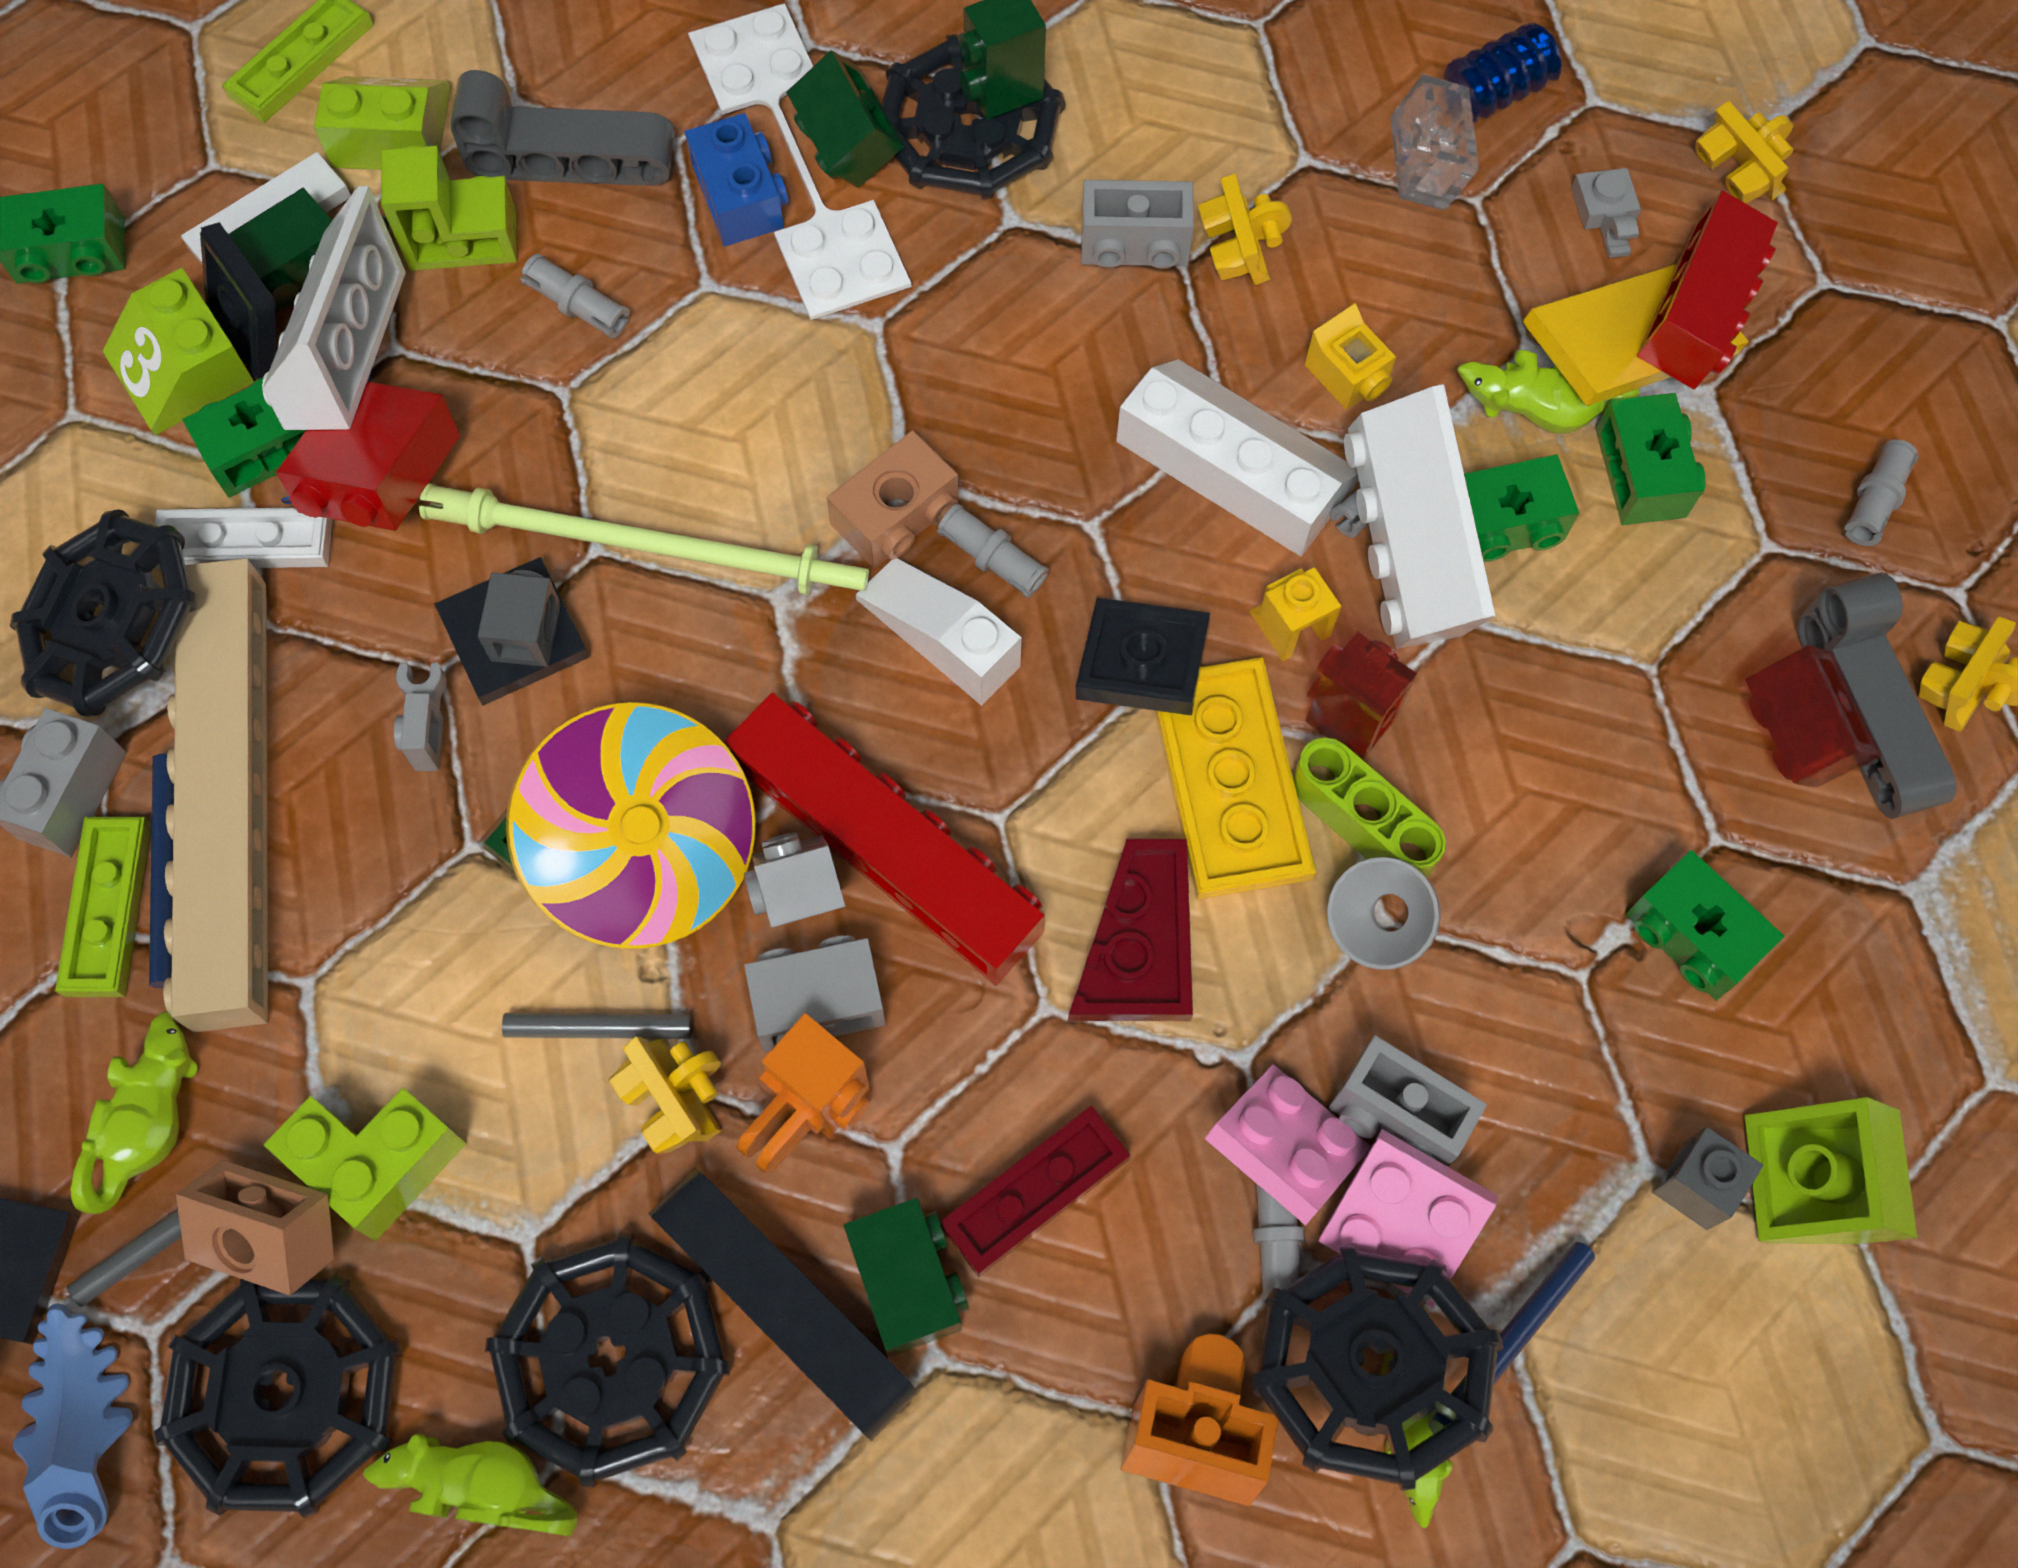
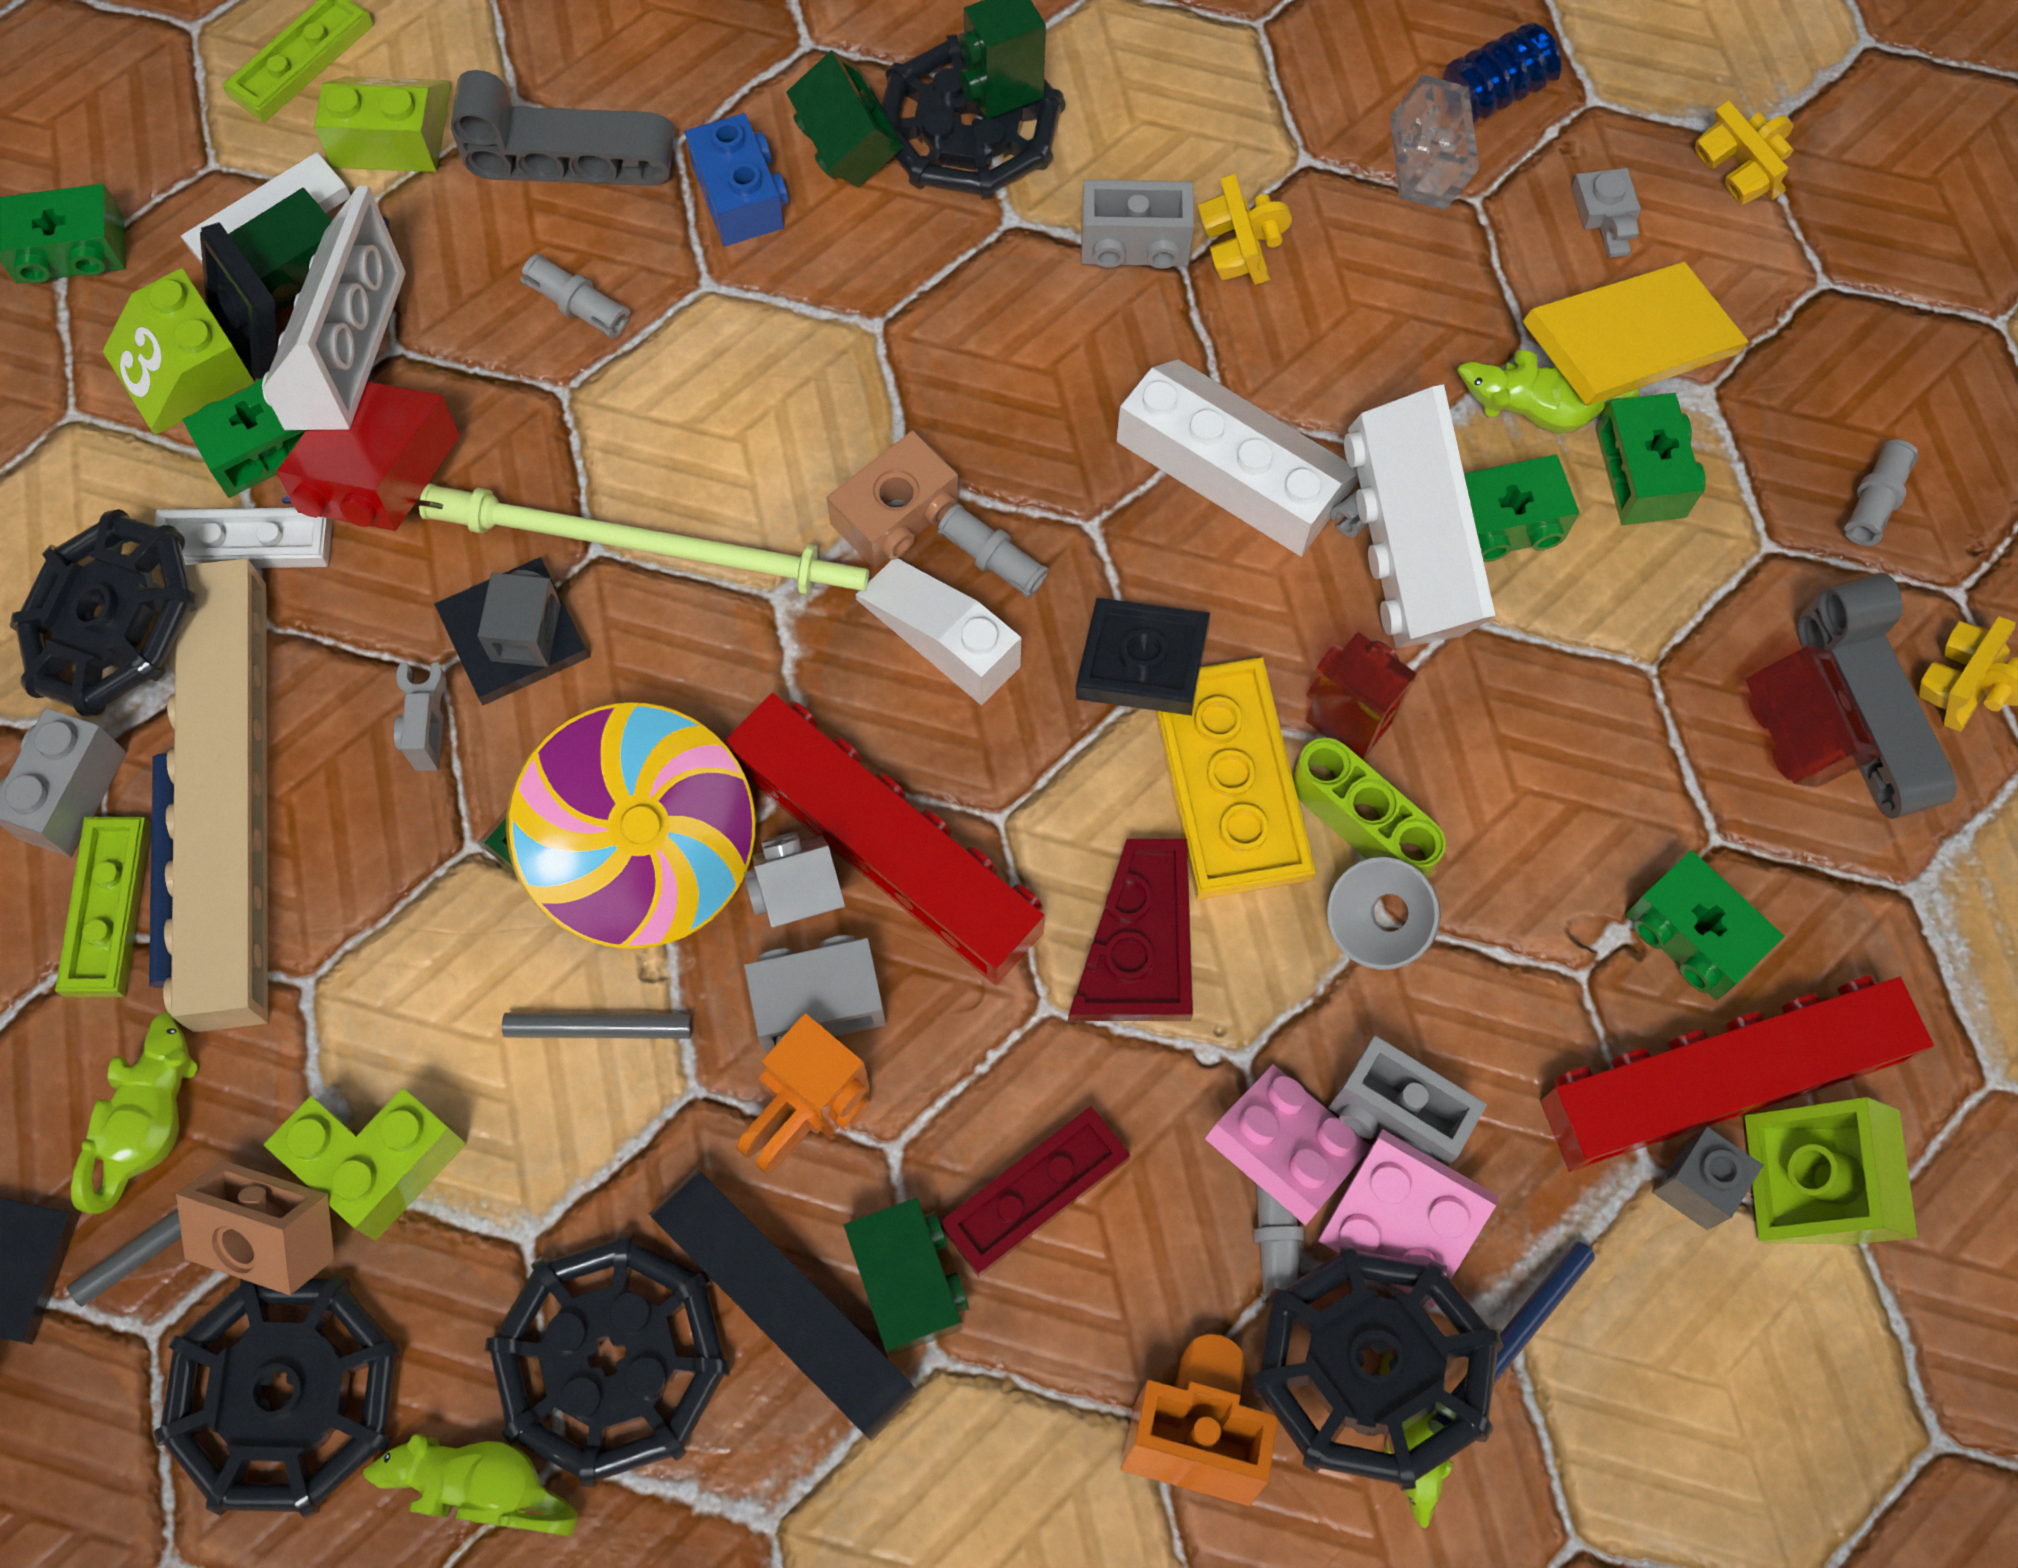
(70, 1429): medium blue plant -> none
(445, 219): lime brick -> none
(677, 1084): yellow hips -> none
(835, 255): white hinge -> none
(1293, 605): yellow window -> none
(1350, 359): yellow window -> none
(1709, 292): red brick -> none
(1733, 1072): none -> red brick

